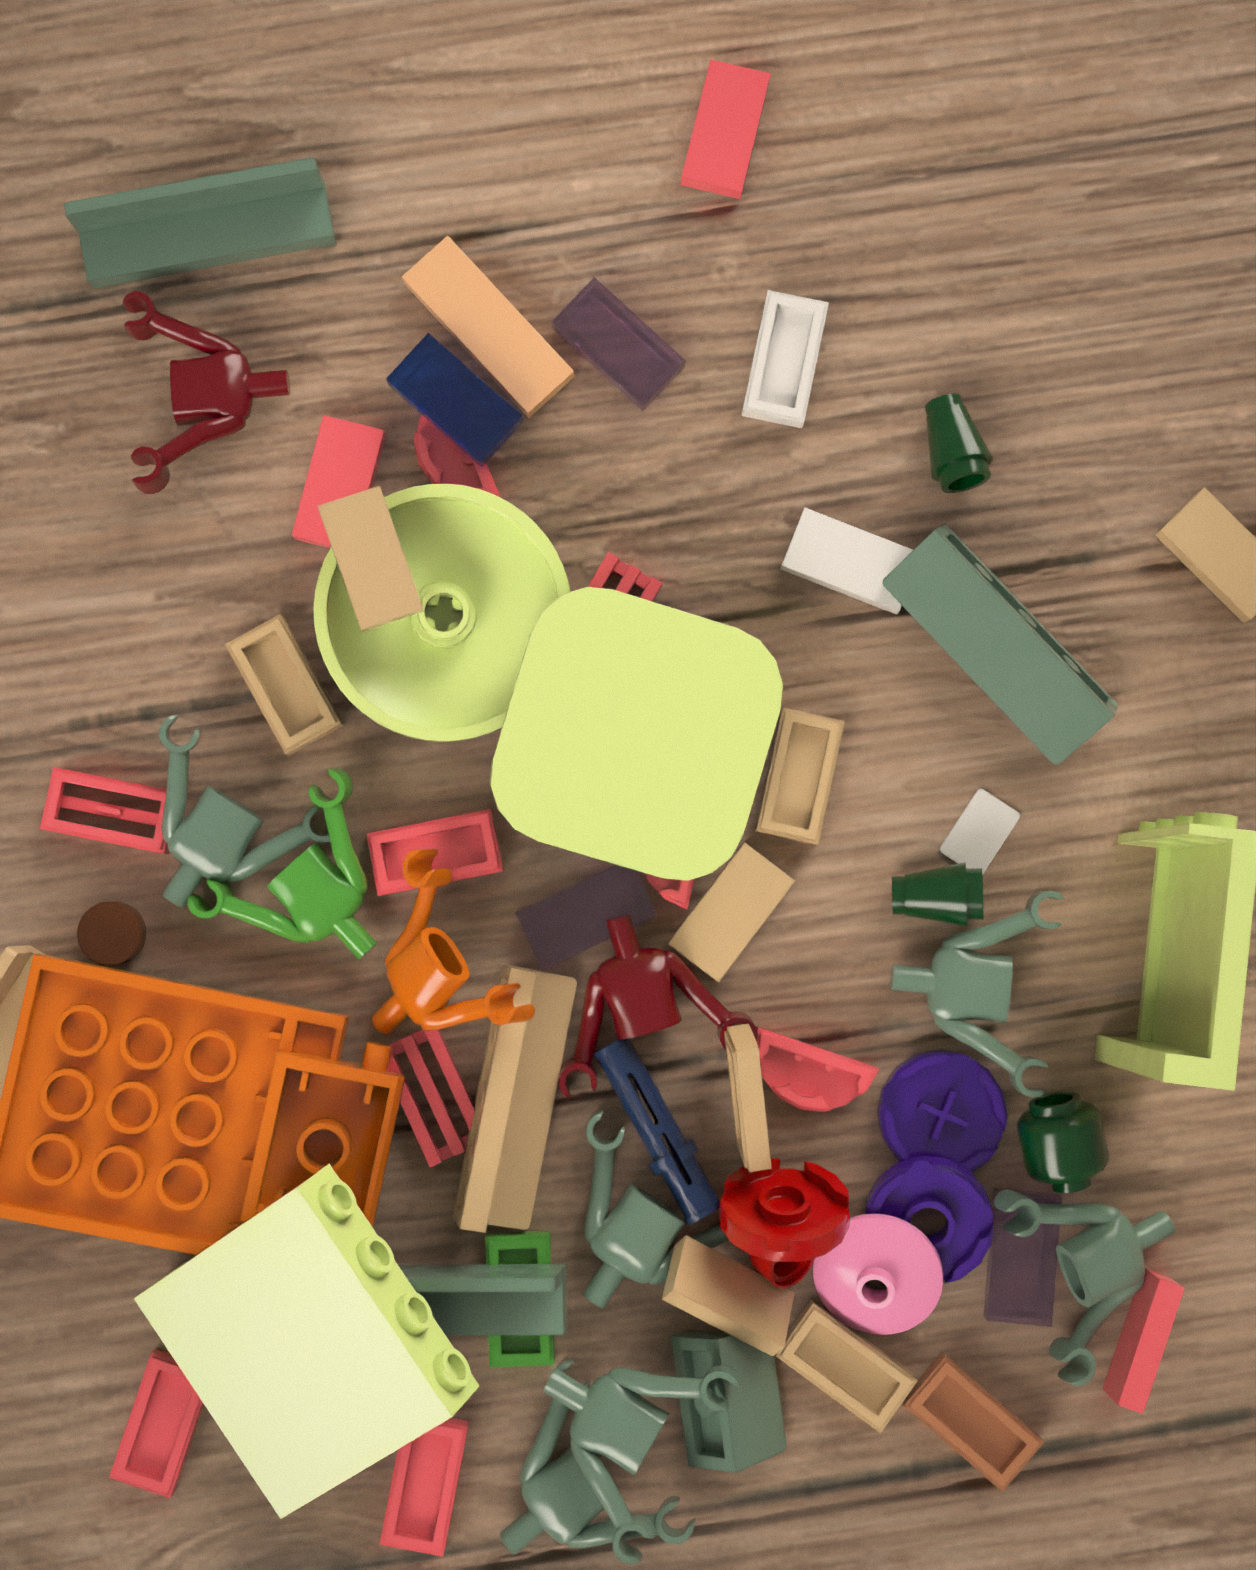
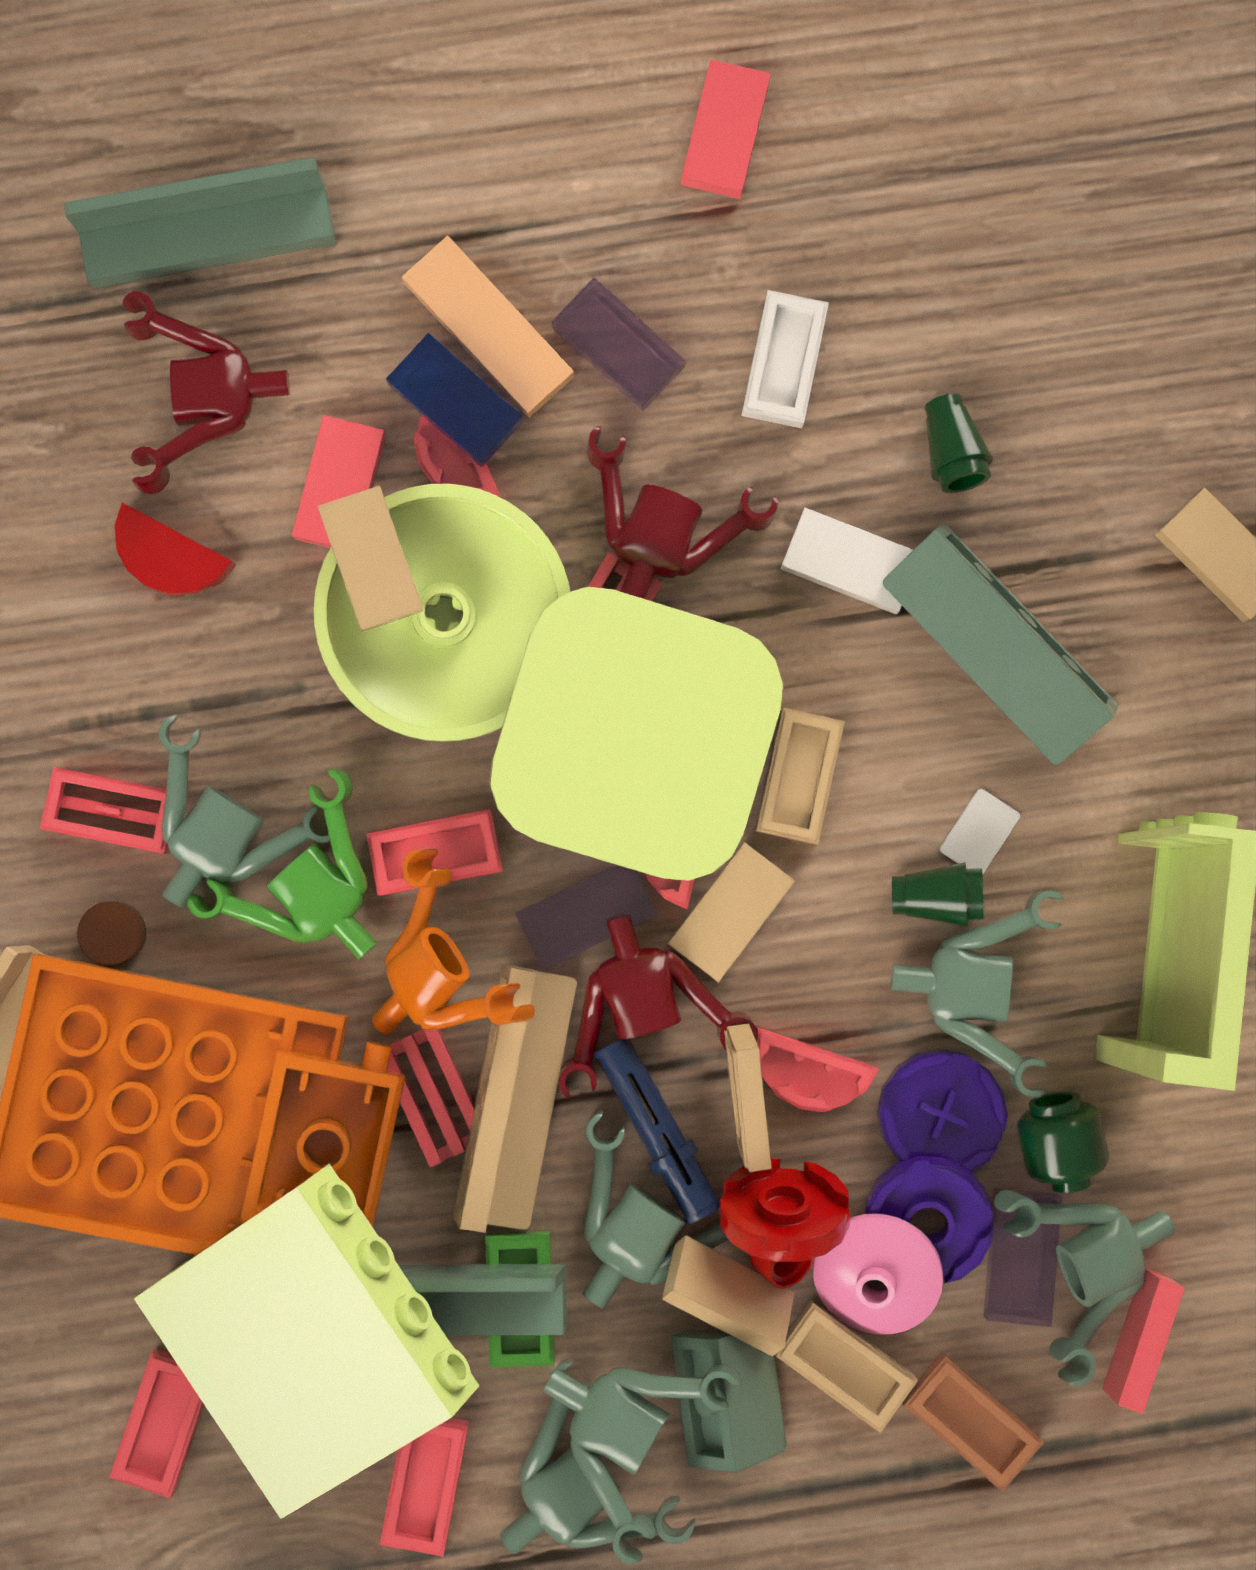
(164, 557): none -> red tile
(284, 685): tan tile -> none
(661, 525): none -> dark red piece

